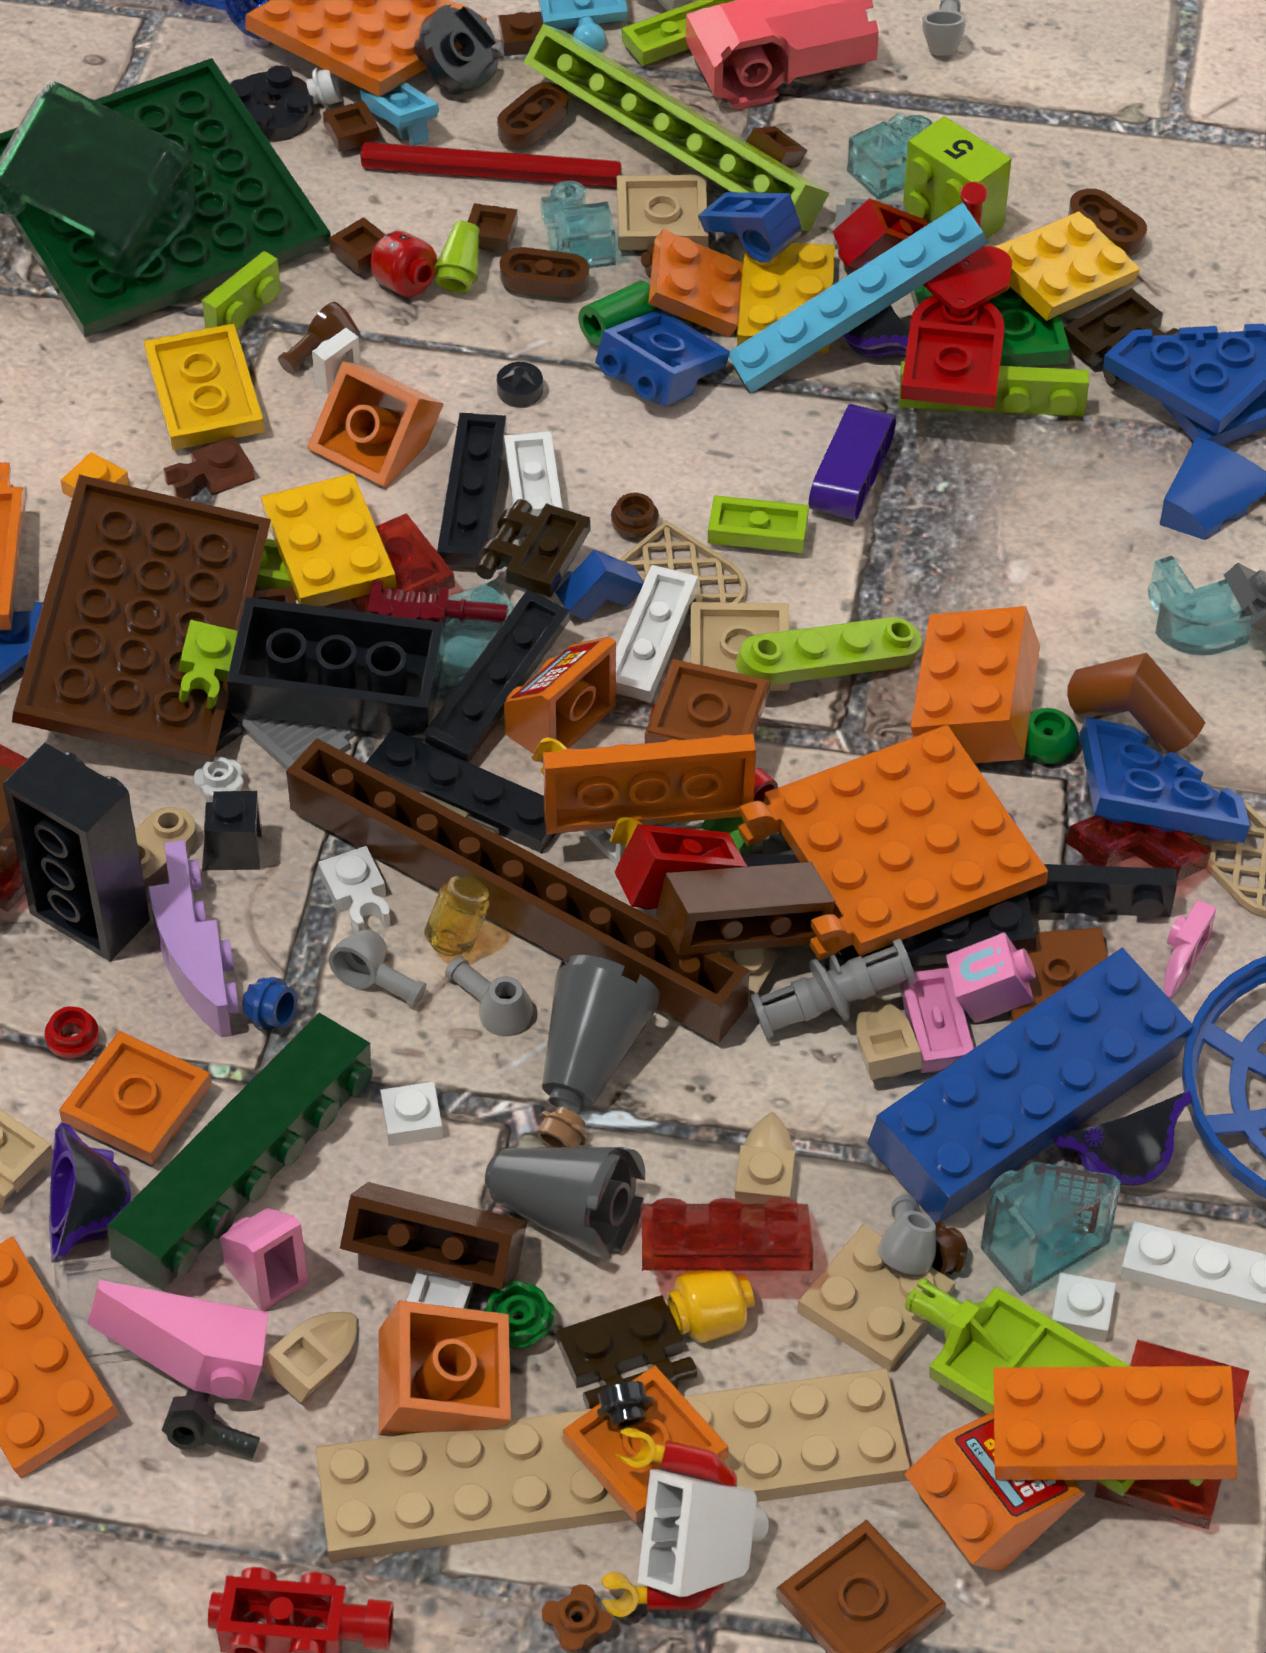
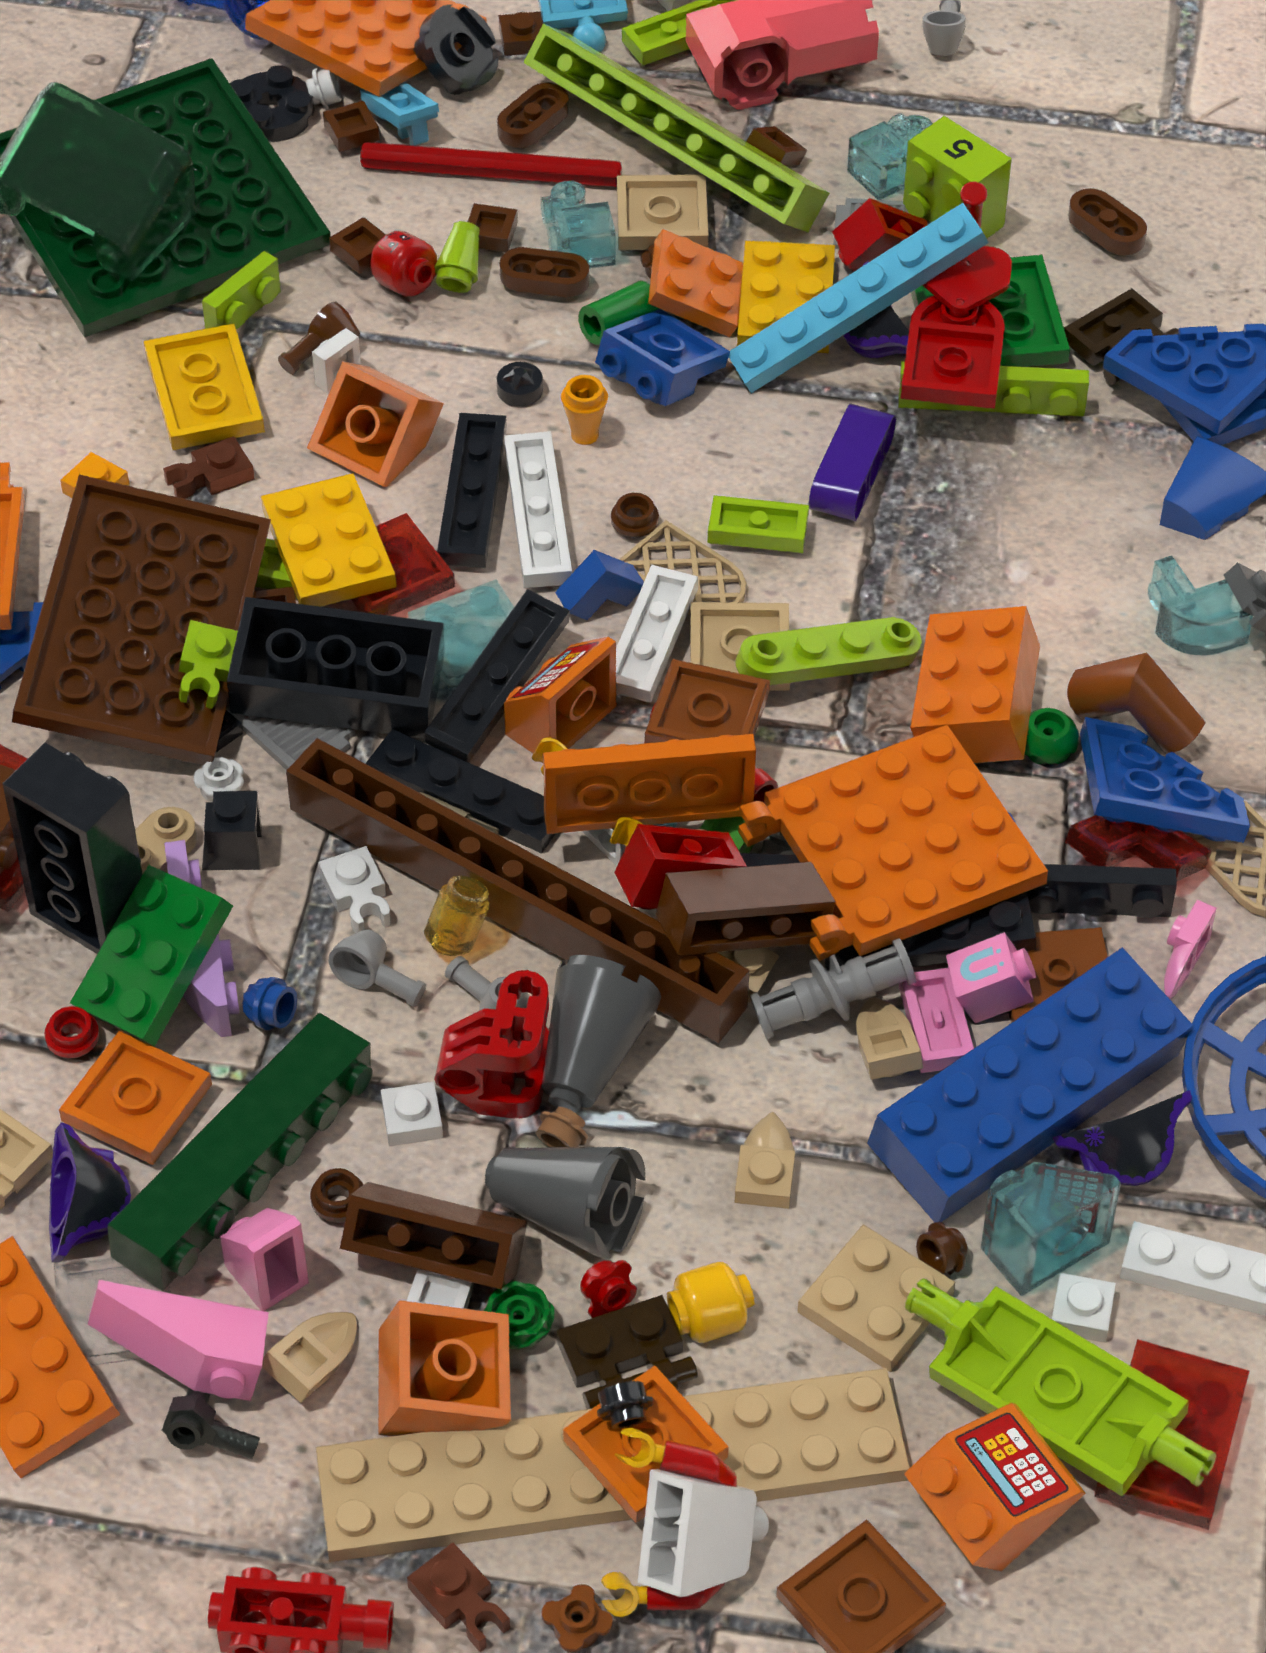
(151, 954): none -> green plate
(332, 1184): none -> reddish brown plate
(432, 607): dark red piece -> none
(455, 1590): none -> copper plate
(495, 1047): none -> red piece
(545, 553): dark brown plate -> none
(584, 406): none -> light orange cone
(607, 1287): none -> red plate
(726, 1236): clear red plate -> none
(761, 220): blue plate -> none
(910, 1240): light grey bar -> none
(1066, 265): yellow plate -> none
(1114, 1423): orange plate -> none

